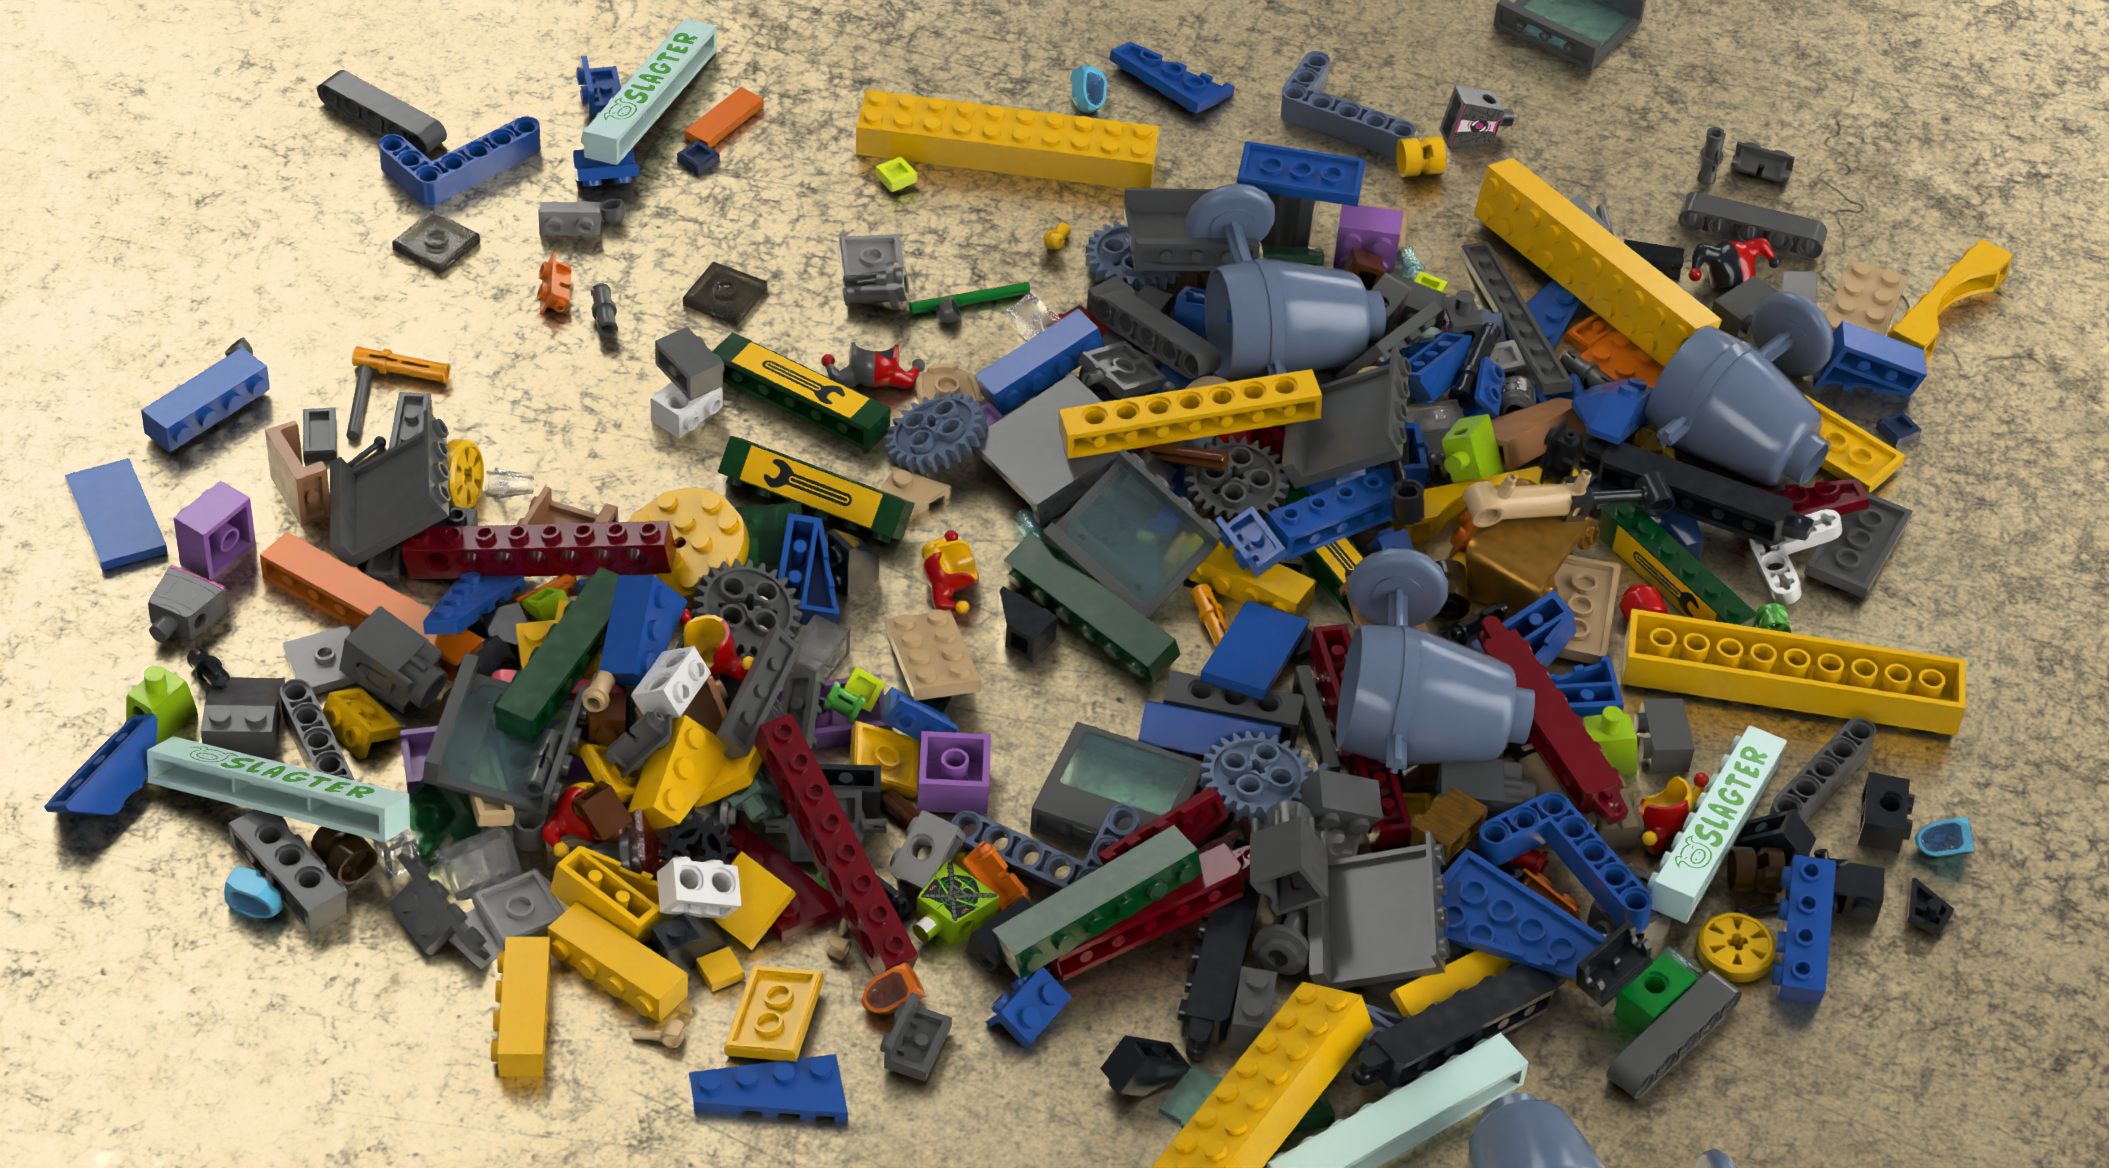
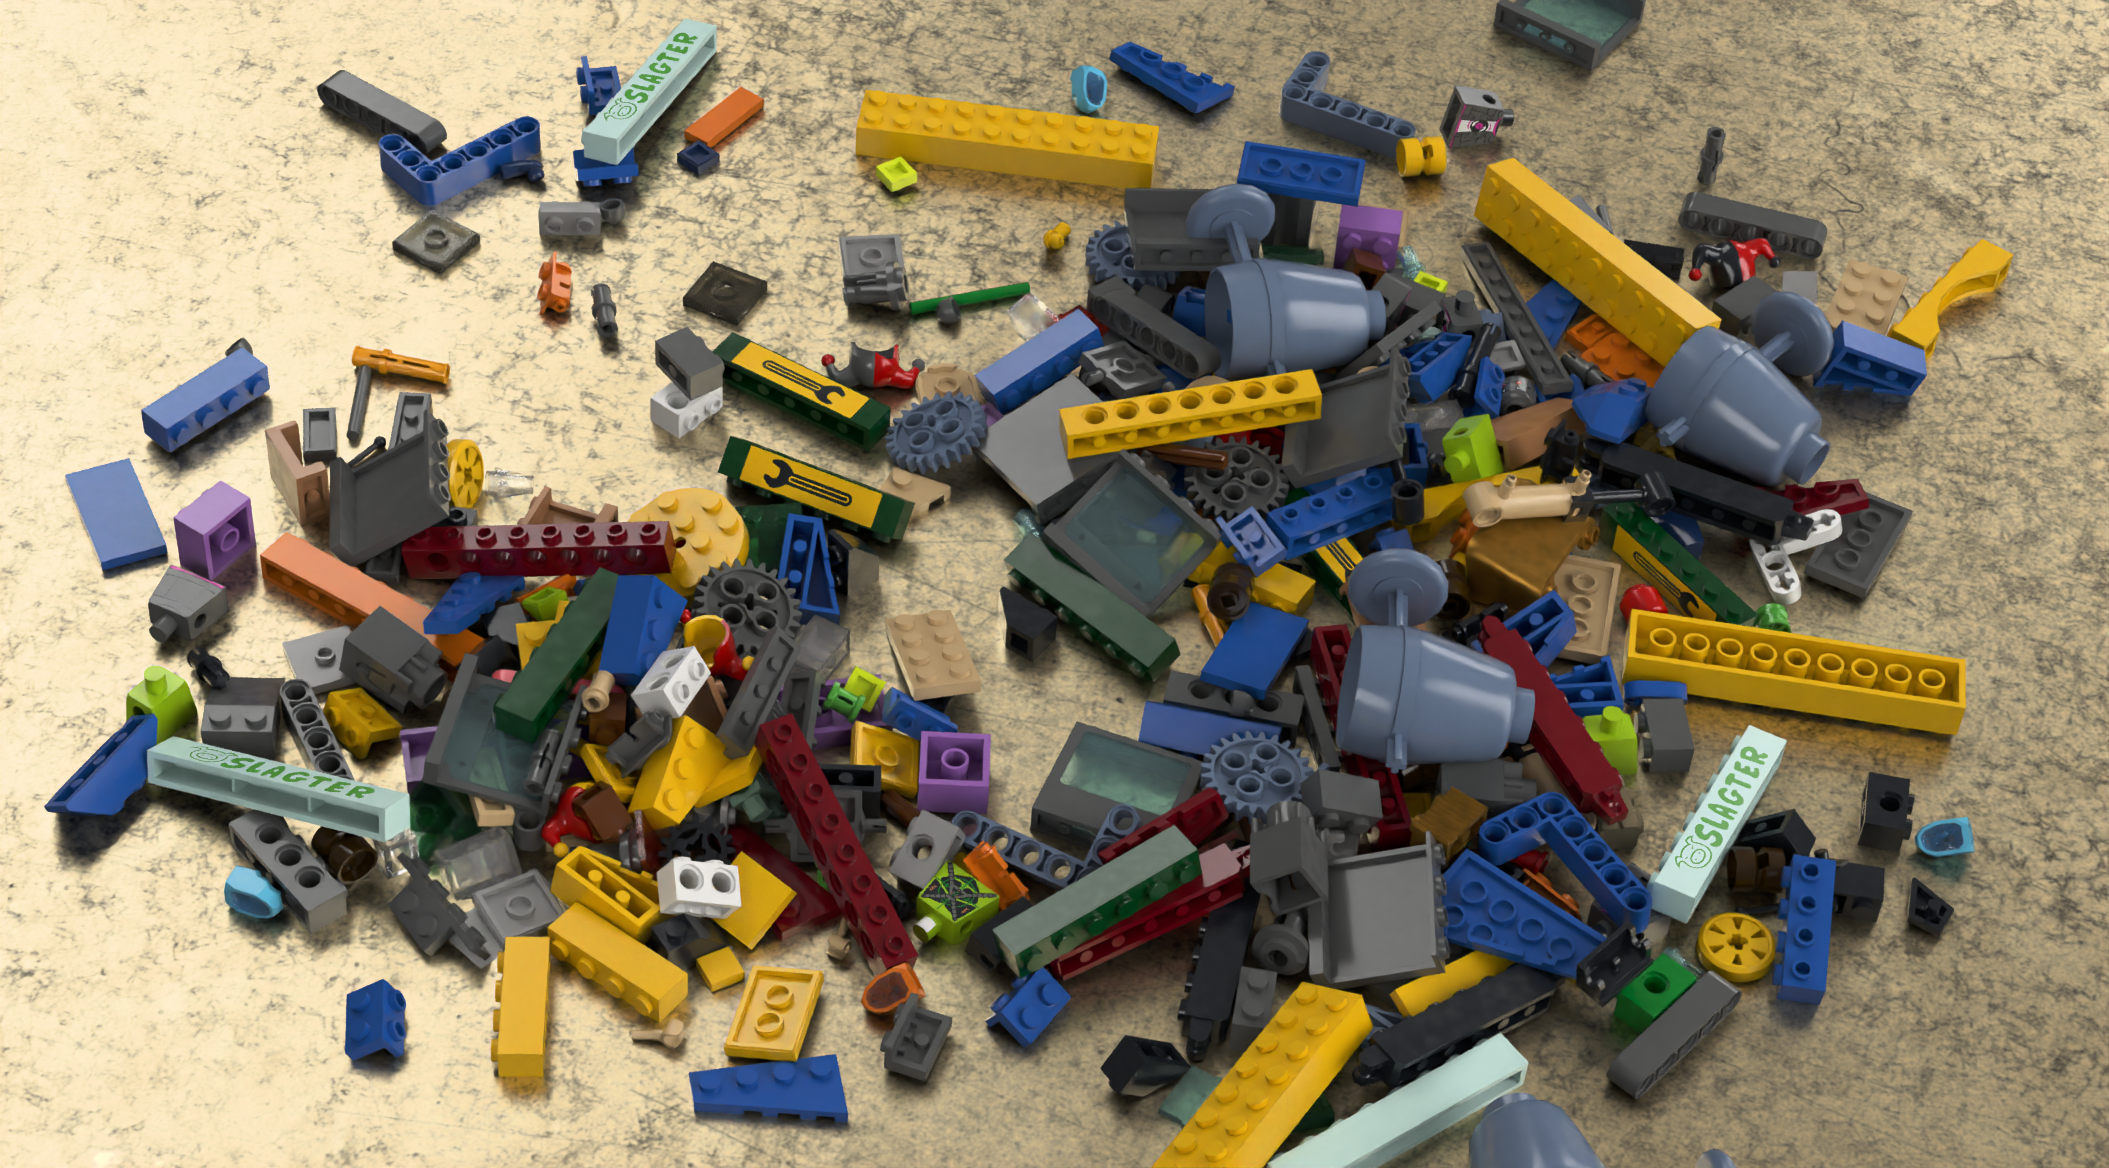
(374, 1020): none -> blue bracket
(522, 167): none -> dark blue arm
(949, 569): piece -> none
(1230, 591): none -> dark brown wheel
(1241, 704): none -> dark grey hinge
(1637, 690): none -> blue beam
(1667, 810): piece -> none
(1776, 163): dark grey hinge -> none
(1827, 770): dark grey beam -> none
(1855, 451): yellow plate -> none
(1898, 429): dark blue tile -> none

